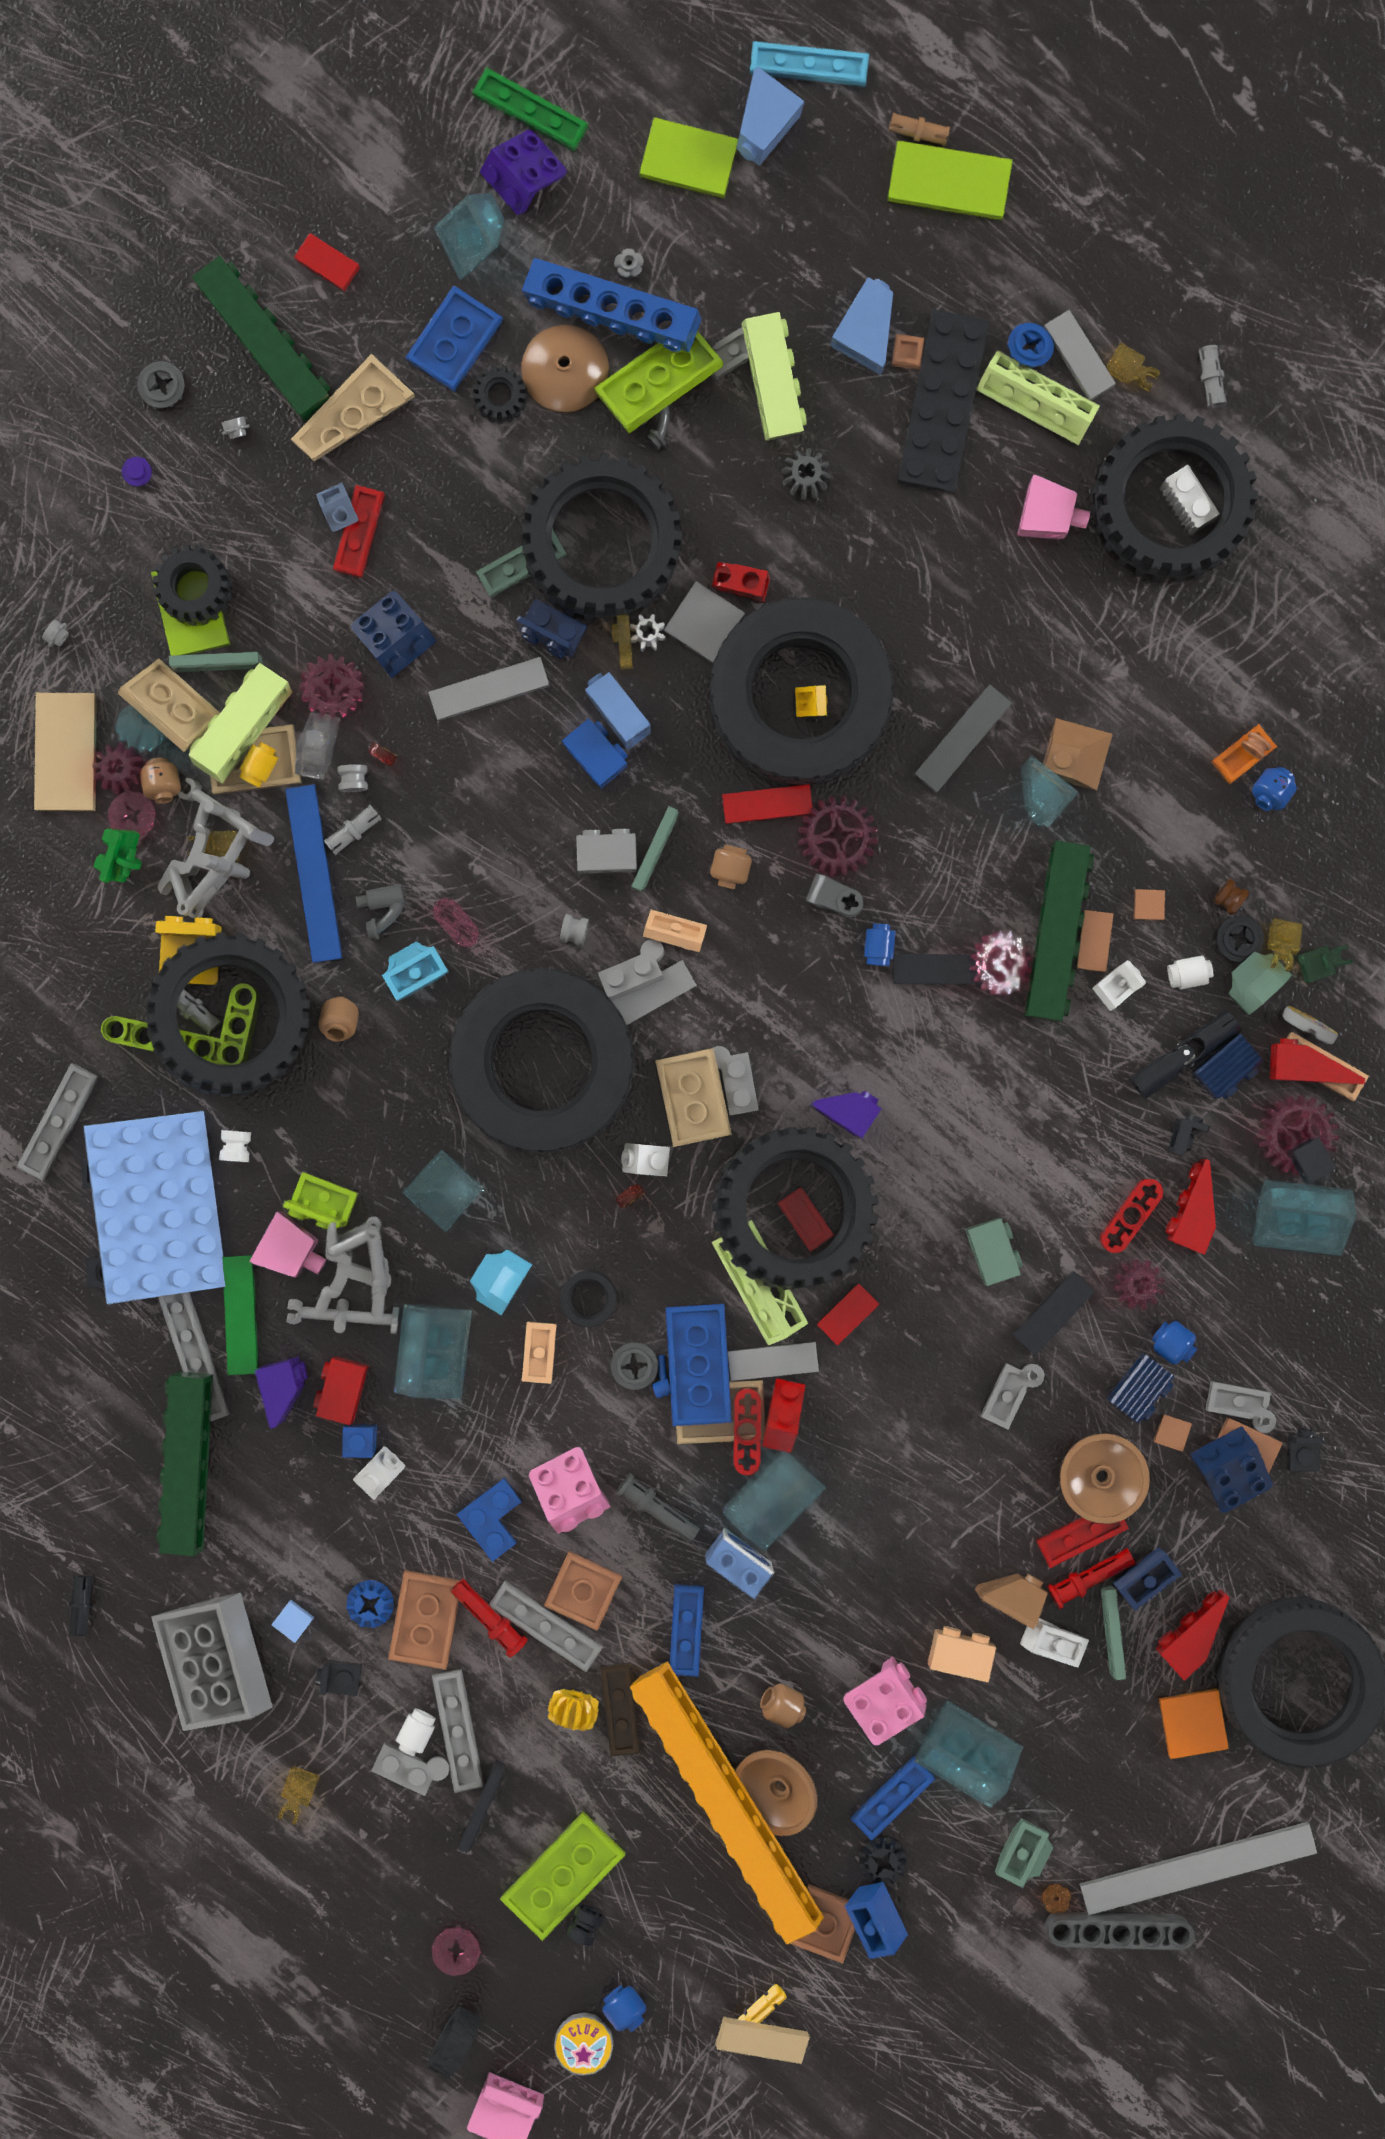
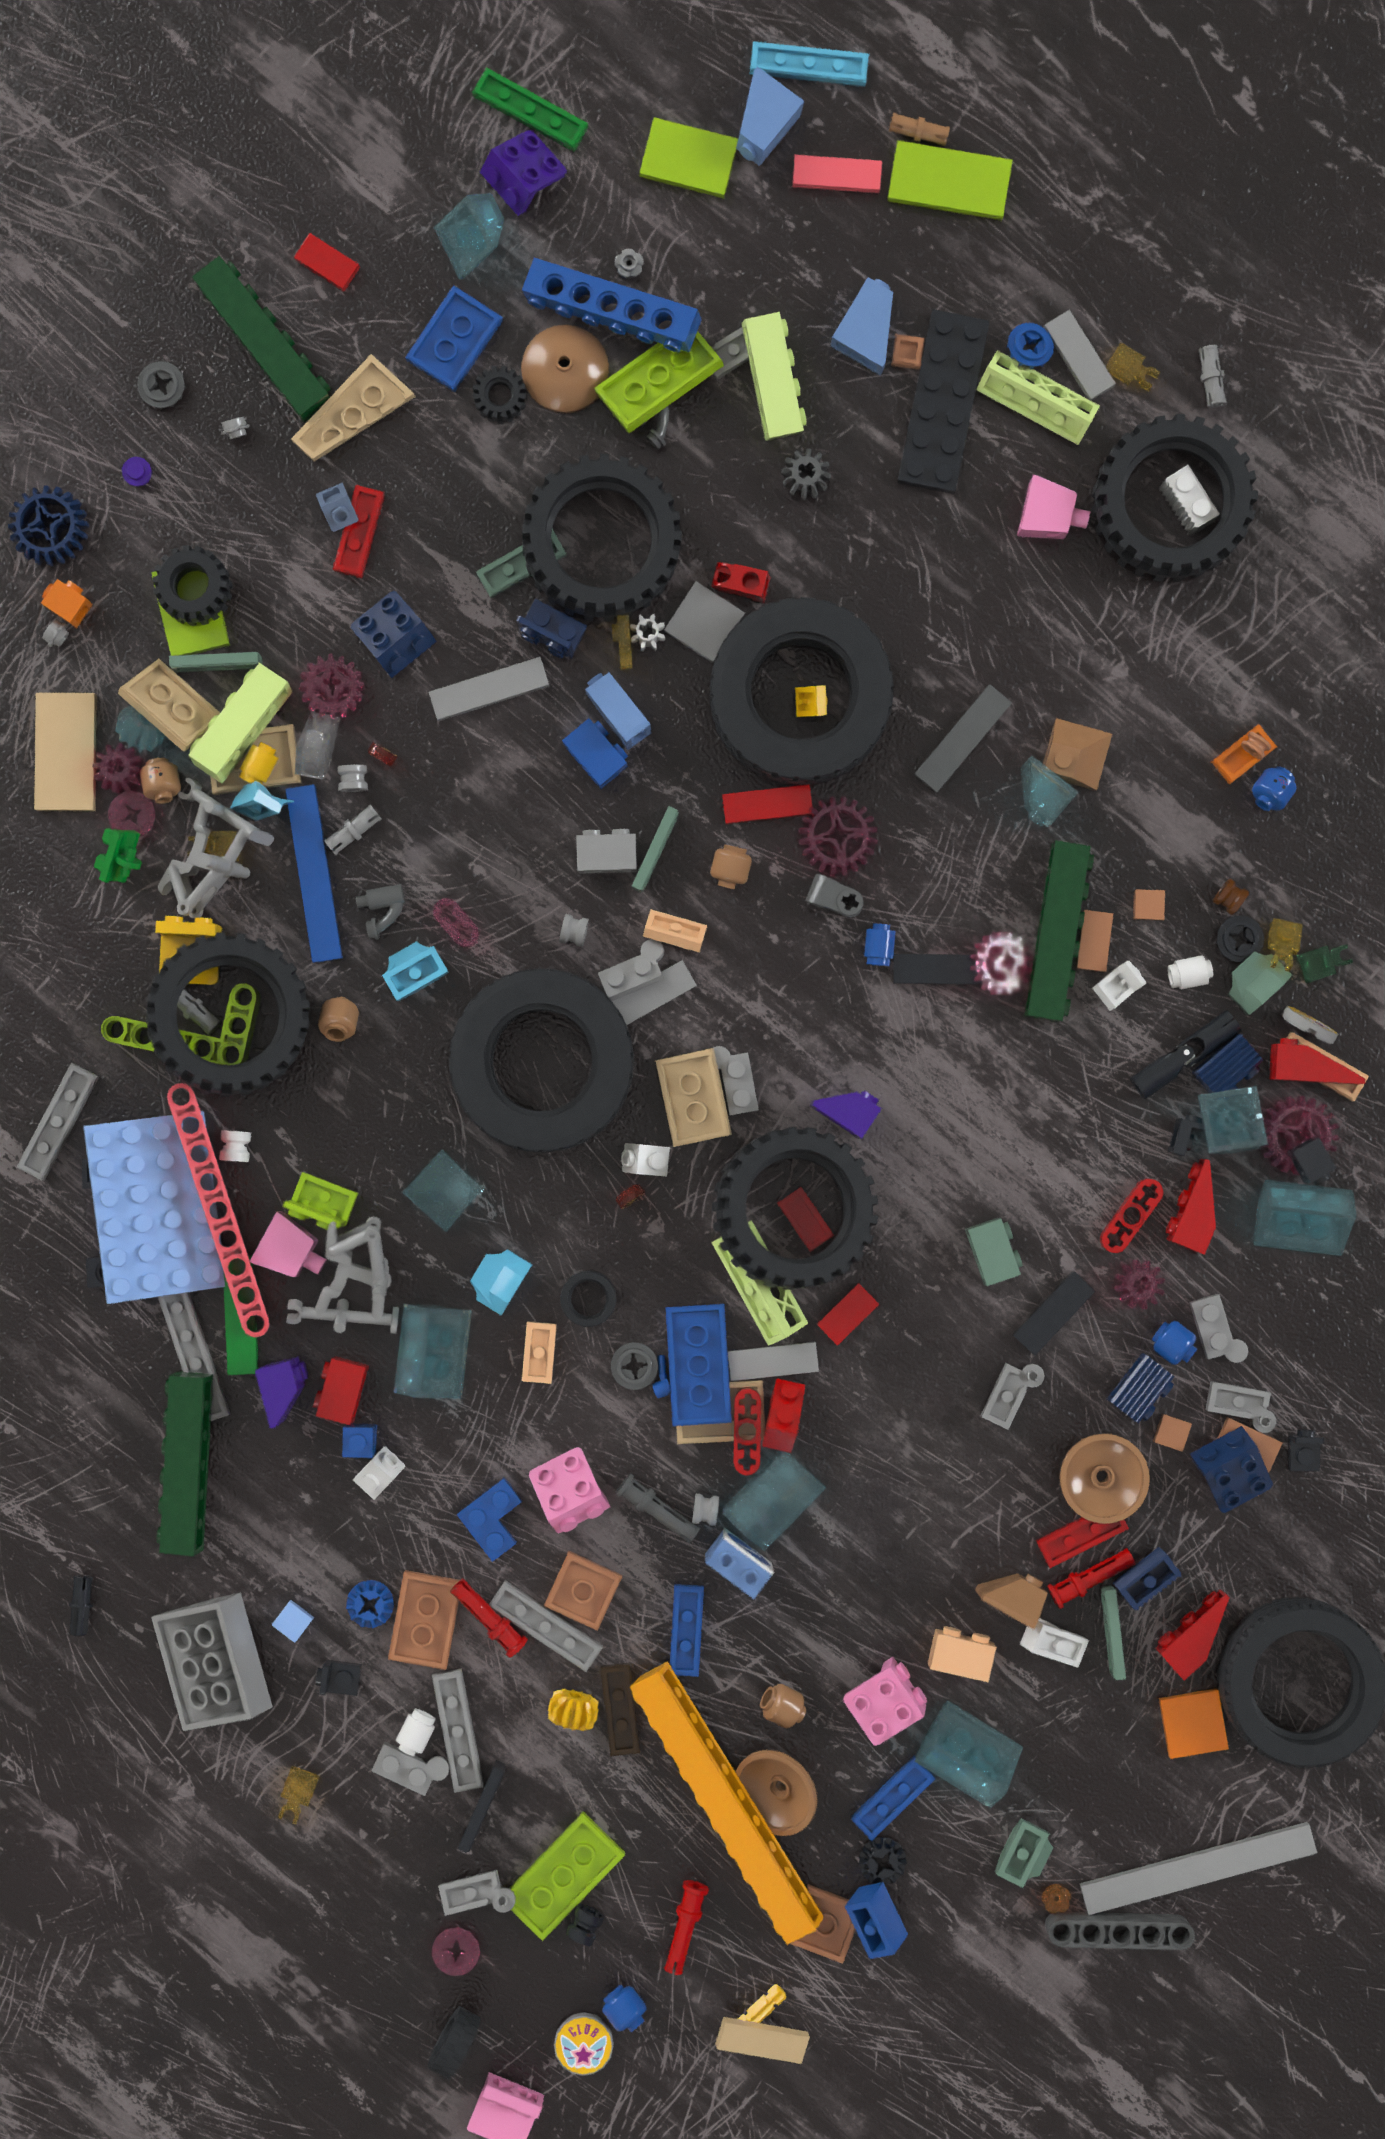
(37, 527): none -> dark blue gear
(66, 601): none -> orange brick
(228, 1222): none -> coral beam
(257, 802): none -> medium azure slope
(475, 1893): none -> light grey hinge
(688, 1912): none -> red pin
(705, 1509): none -> light grey wheel
(837, 173): none -> coral tile
(1215, 1330): none -> light grey hinge
(1232, 1121): none -> clear light blue slope

